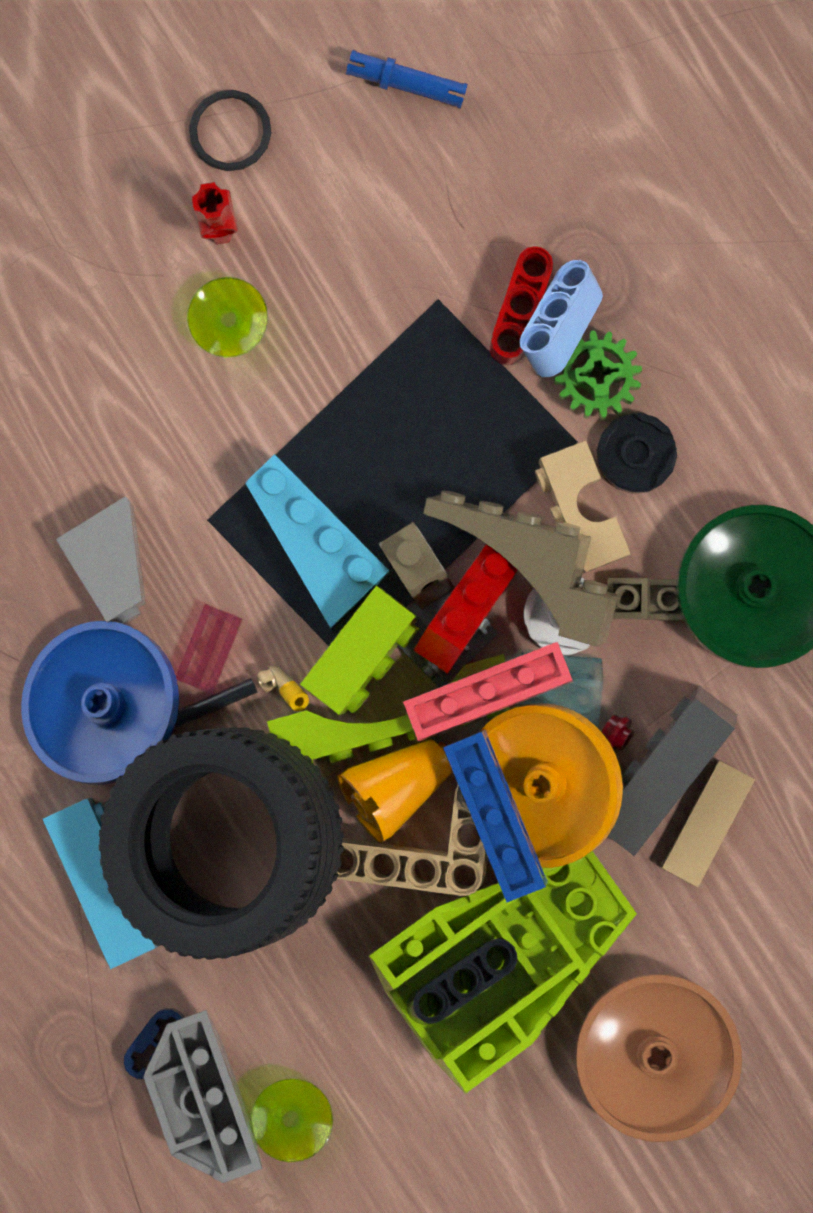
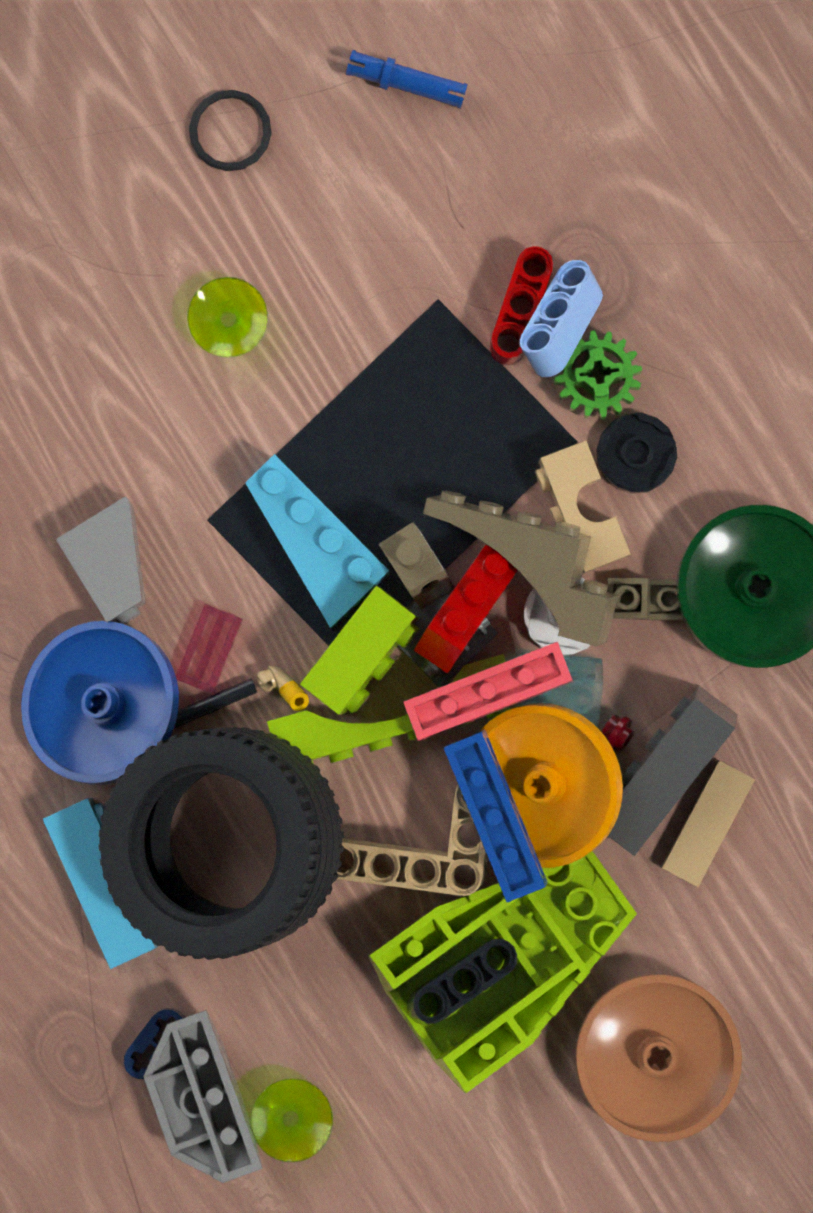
(214, 213): red piece -> none
(394, 786): light orange cone -> none

